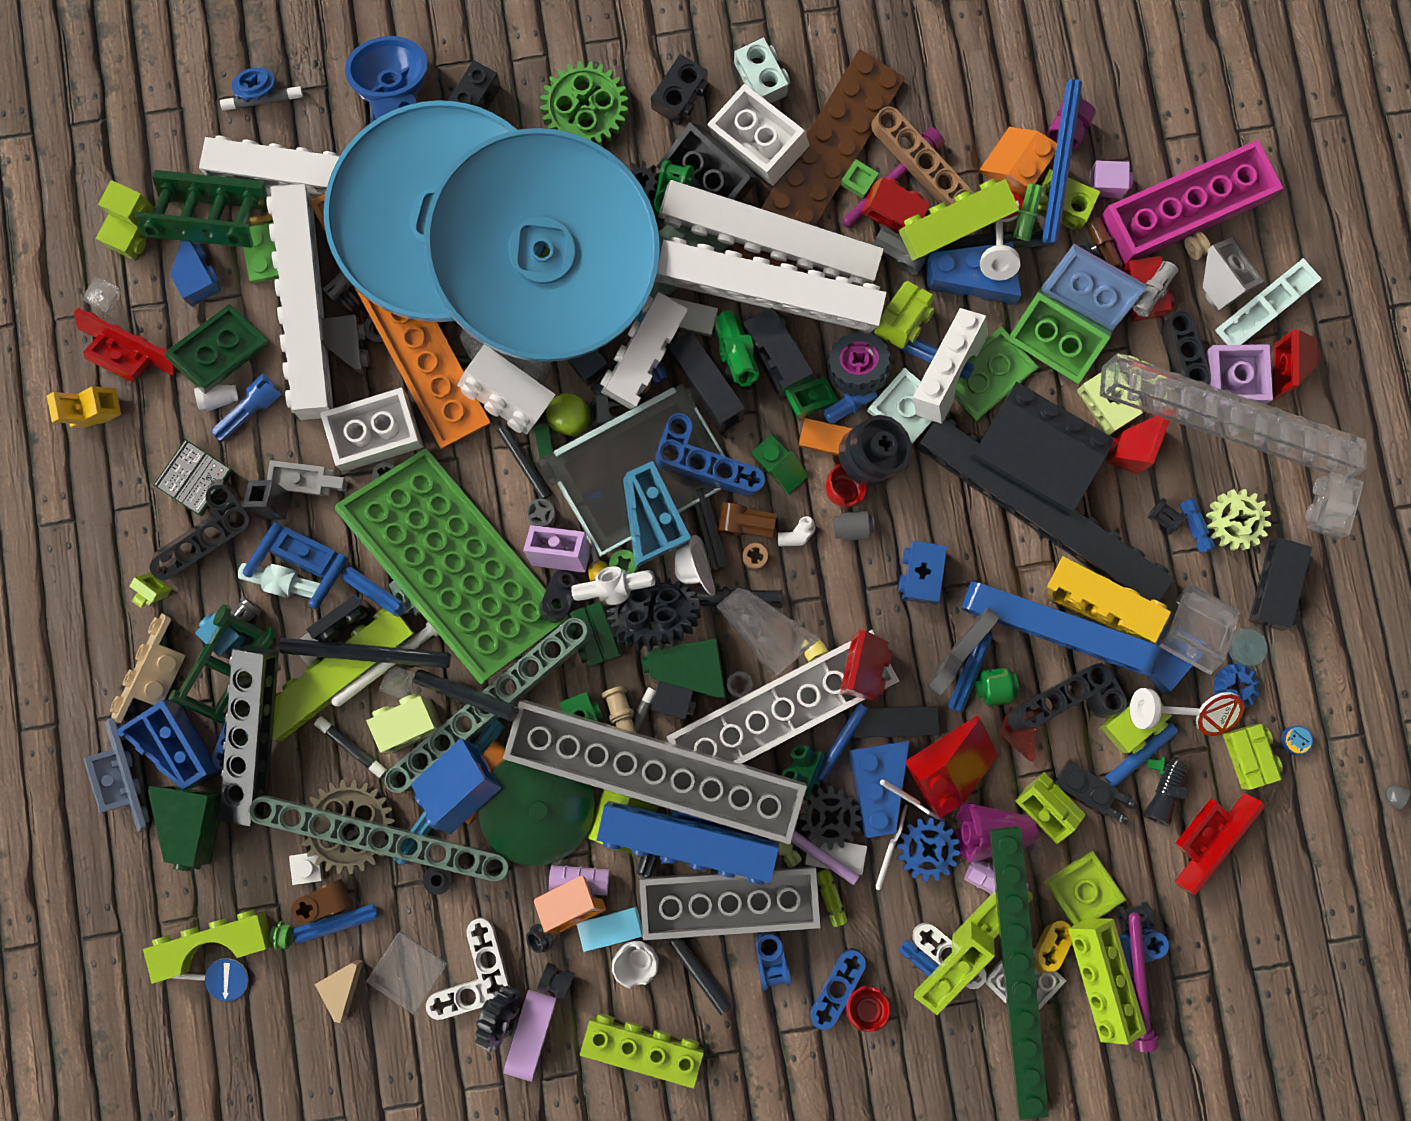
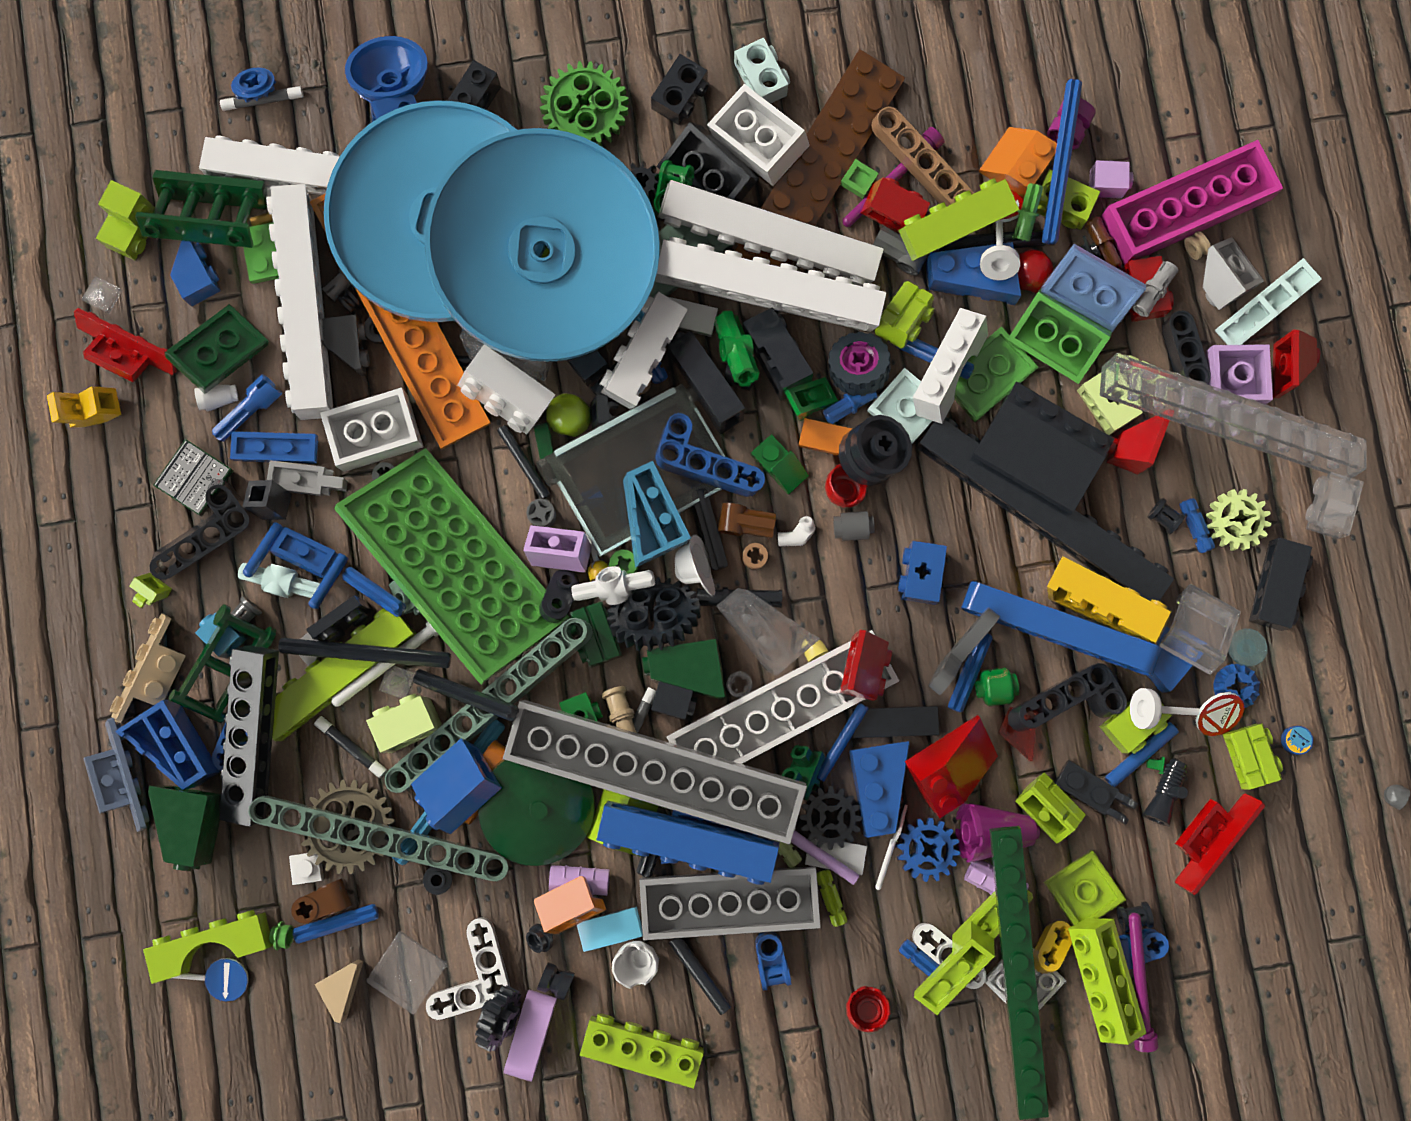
(274, 447): none -> blue plate
(834, 1012): blue beam -> none
(909, 798): white piece -> none
(1034, 270): none -> red hair

